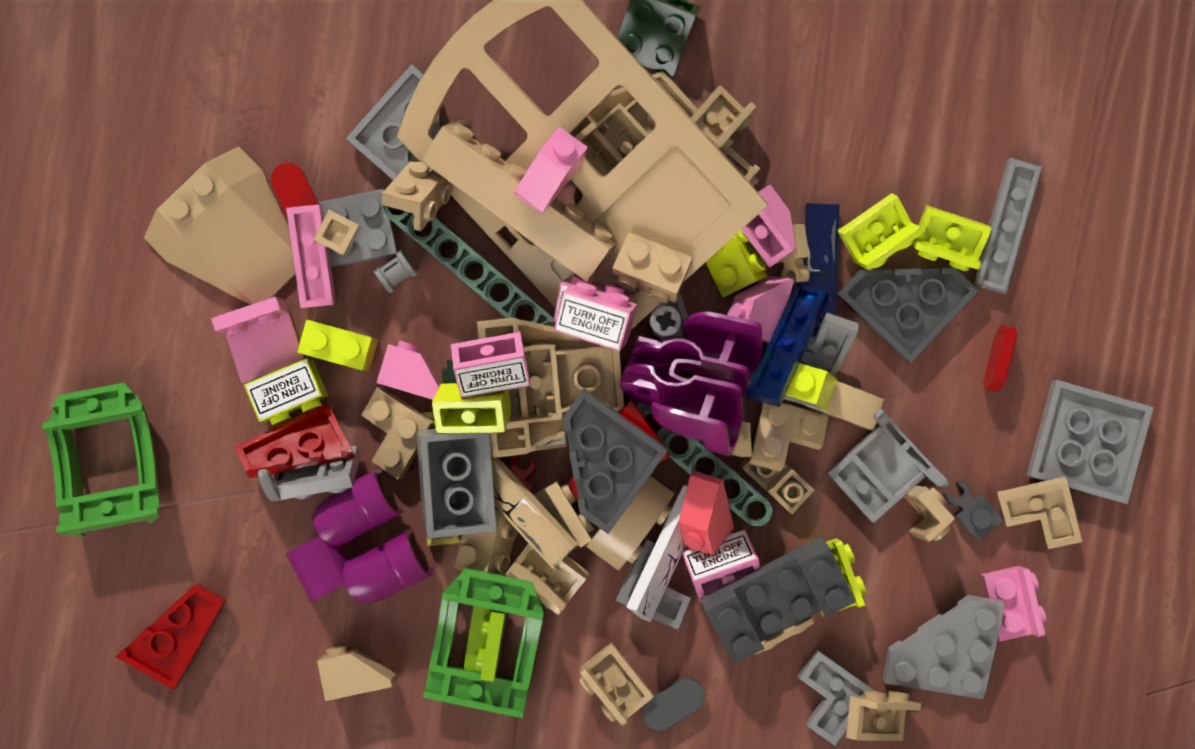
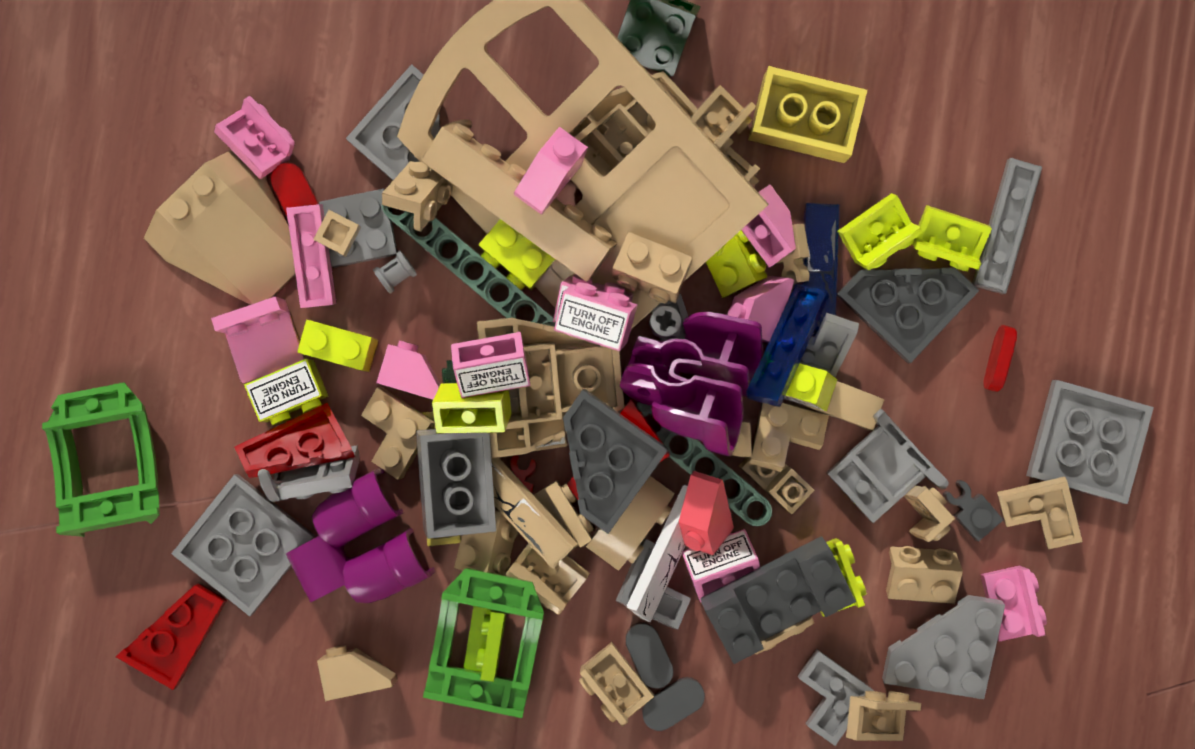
(242, 544): none -> light grey plate
(256, 138): none -> bright pink bracket
(516, 254): none -> neon yellow bracket
(649, 655): none -> dark grey tile
(807, 114): none -> light yellow brick
(923, 574): none -> tan bracket

